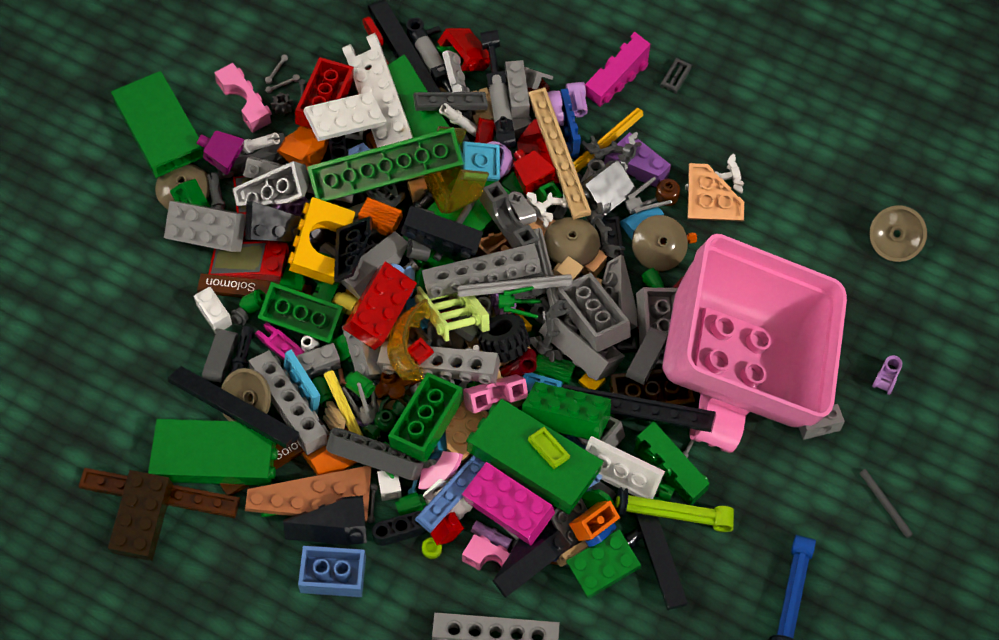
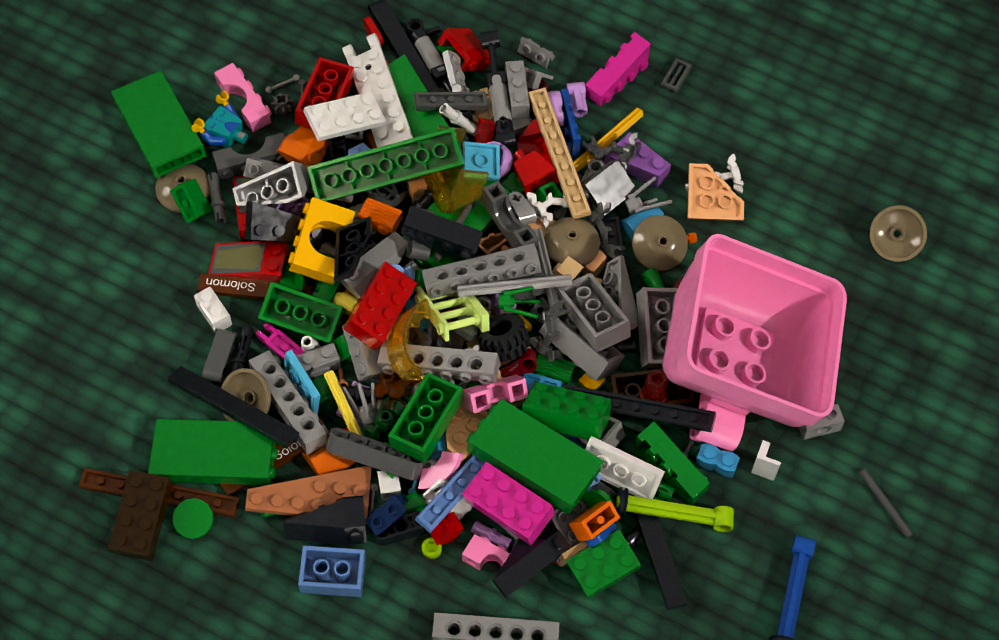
(193, 518): none -> green tile
(205, 226): light grey brick -> none
(221, 150): magenta torso -> none
(222, 126): none -> torso
(239, 316): dark grey plate -> none
(253, 301): green brick -> none
(258, 143): white pin -> none
(268, 80): light grey hinge -> none
(333, 416): tan tile -> none
(356, 377): green brick -> none
(387, 514): none -> dark blue bracket
(420, 351): red tile -> none
(535, 52): none -> light grey hinge
(548, 447): lime tile -> none
(647, 355): dark grey beam -> none
(655, 387): none -> clear red plant
(667, 190): reddish brown head -> none
(721, 462): none -> dark azure brick
(763, 465): none -> white panel
(886, 376): lavender piece -> none

